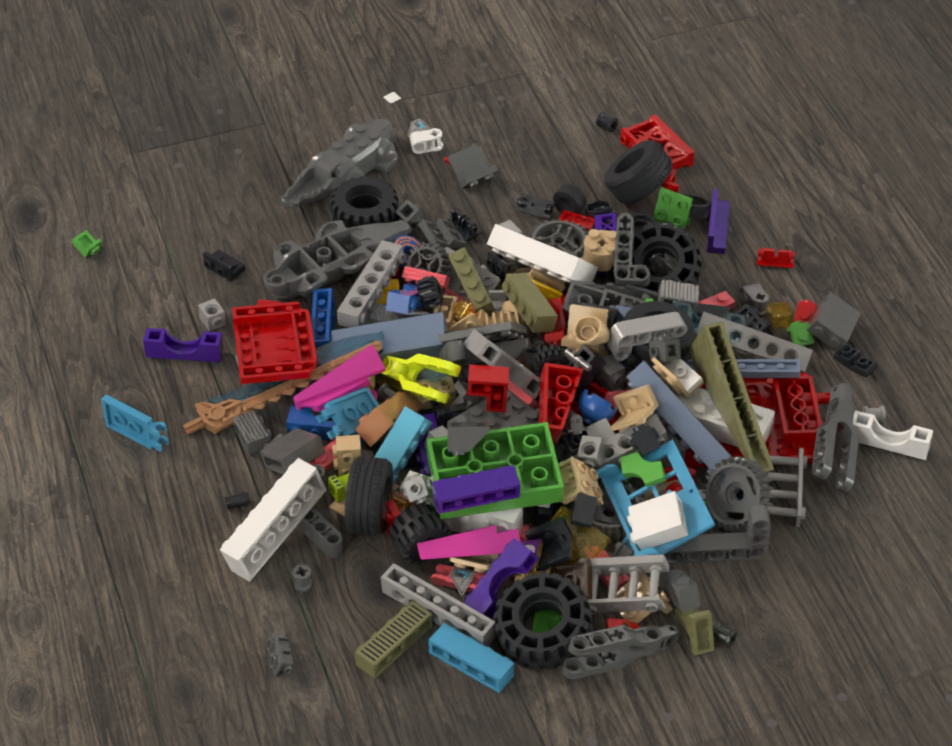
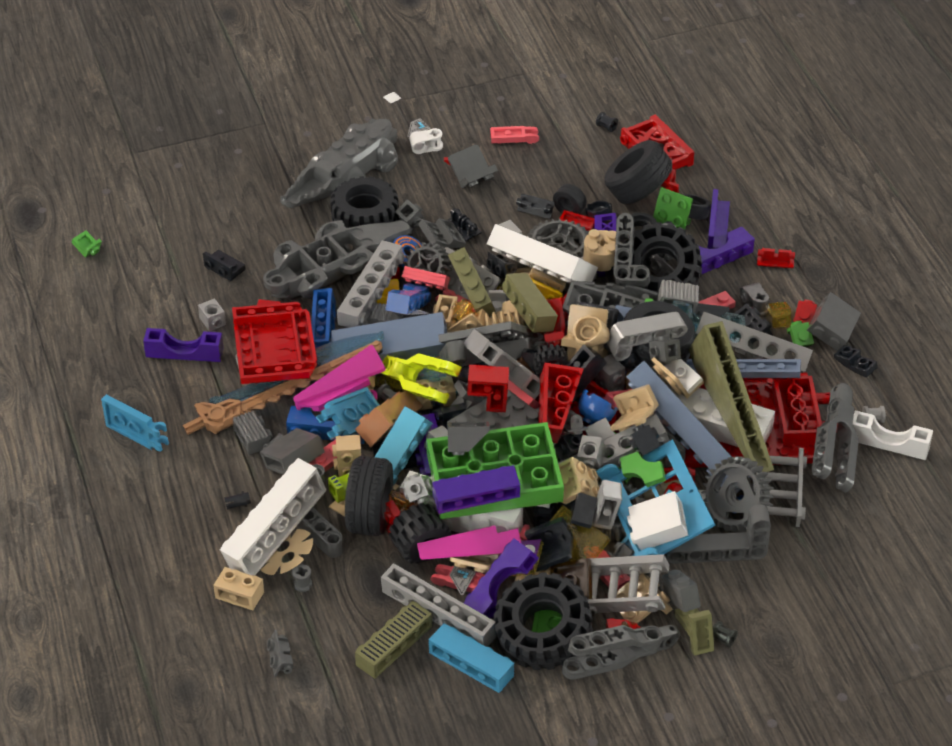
(239, 588): none -> tan brick
(296, 546): none -> tan piece
(430, 292): black gear -> none
(514, 134): none -> coral hinge
(577, 359): flat silver pin -> none
(608, 504): none -> light grey brick
(738, 244): none -> dark purple arch

